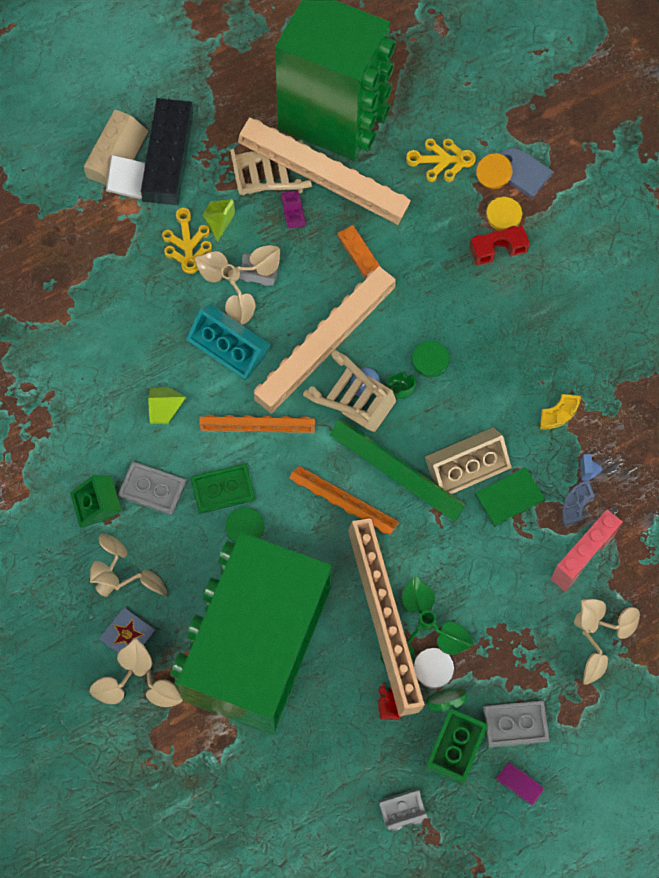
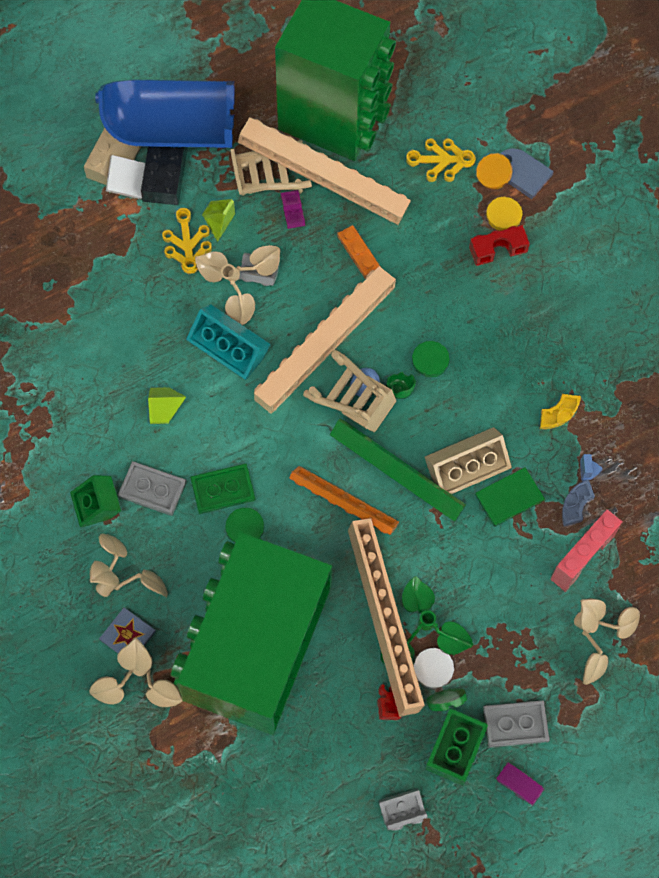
(168, 112): none -> blue panel
(251, 424): orange plate -> none

